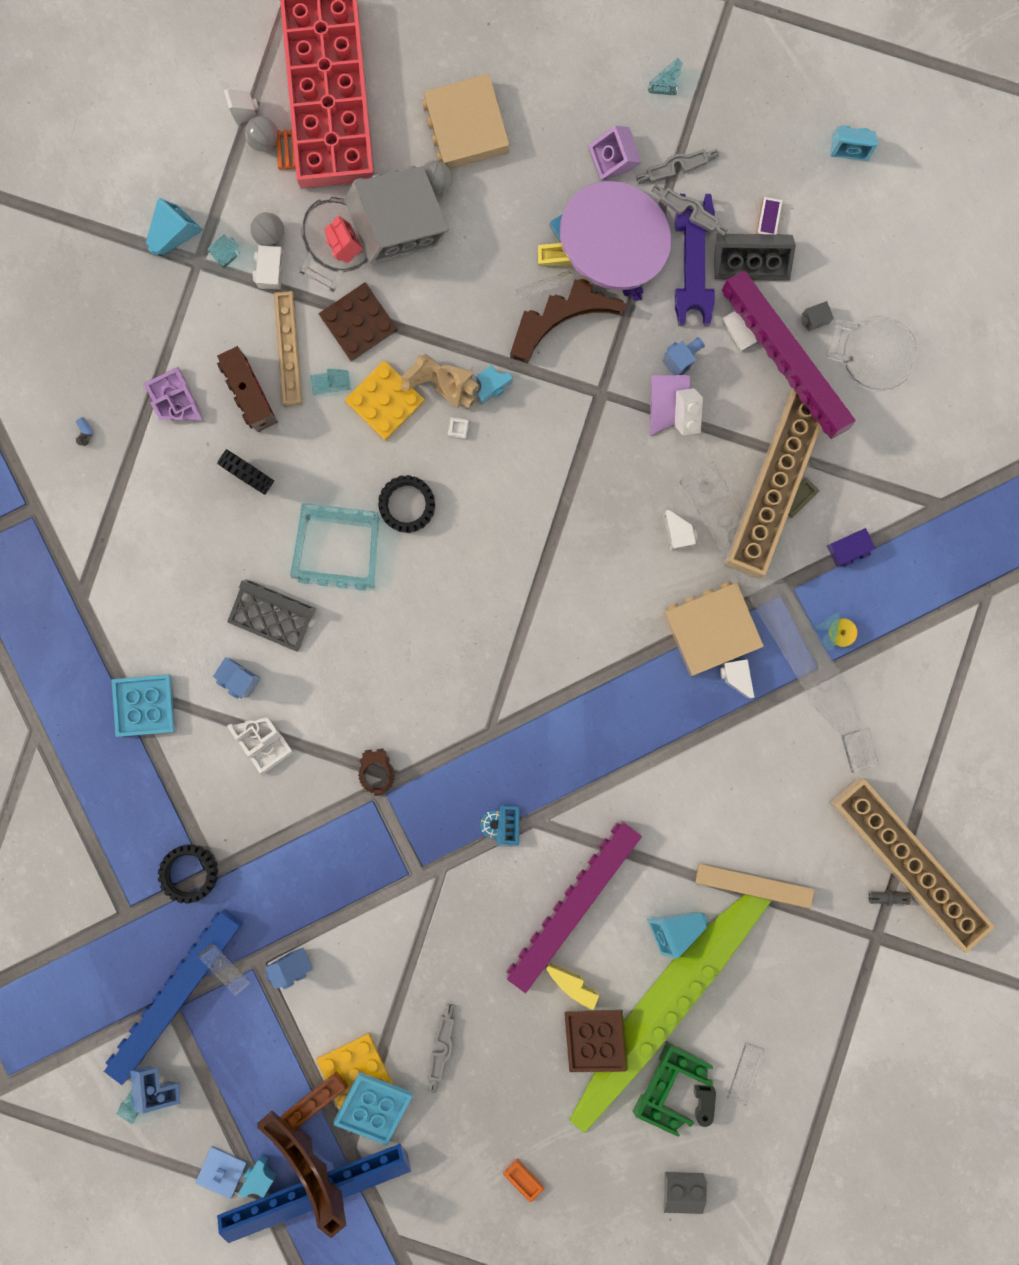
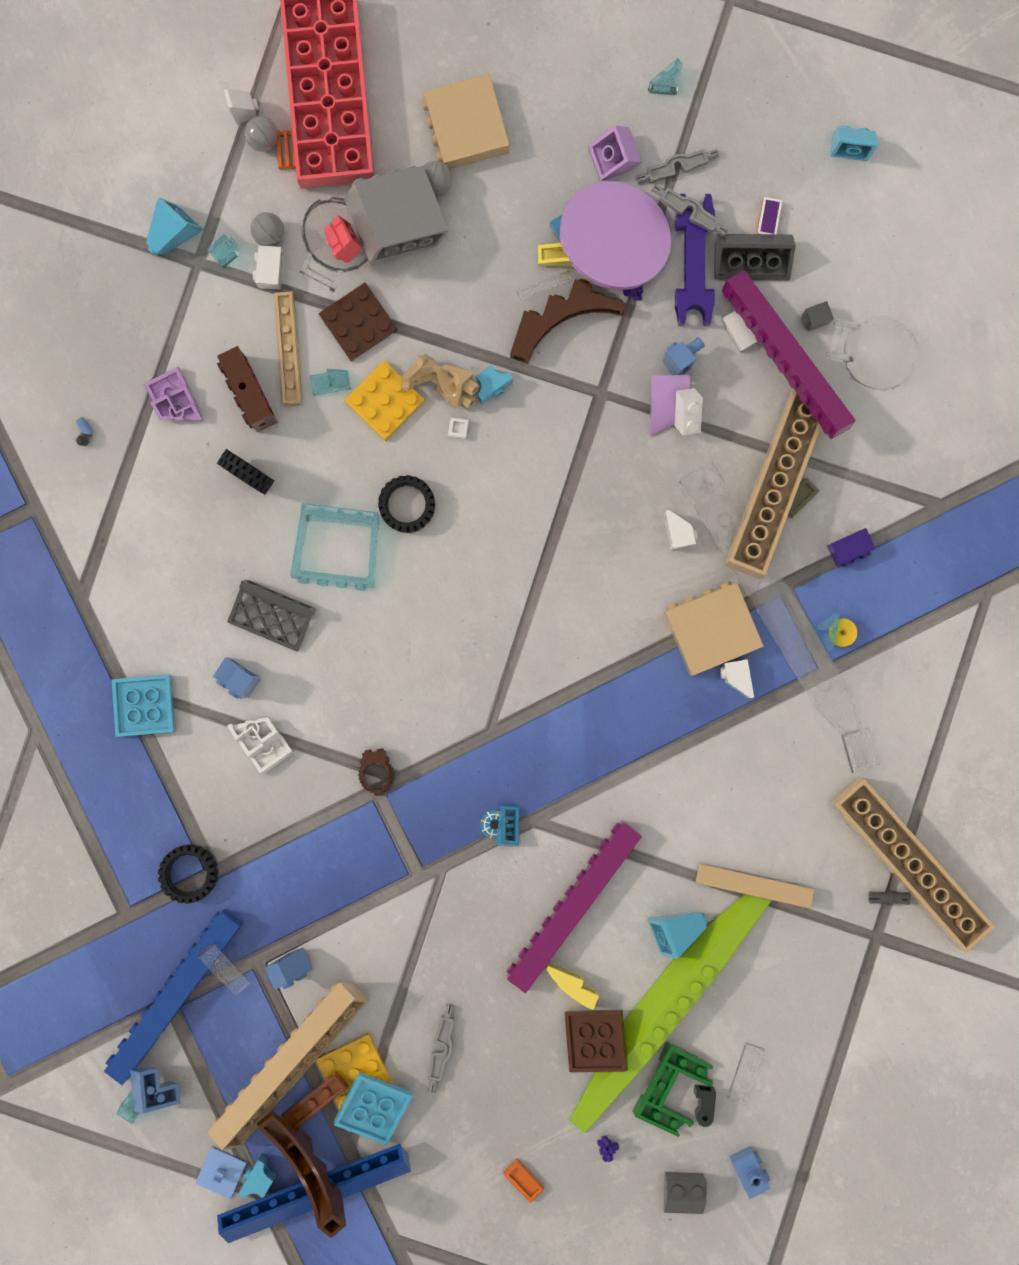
(287, 1065): none -> tan brick
(607, 1148): none -> dark purple plant
(752, 1177): none -> medium blue brick

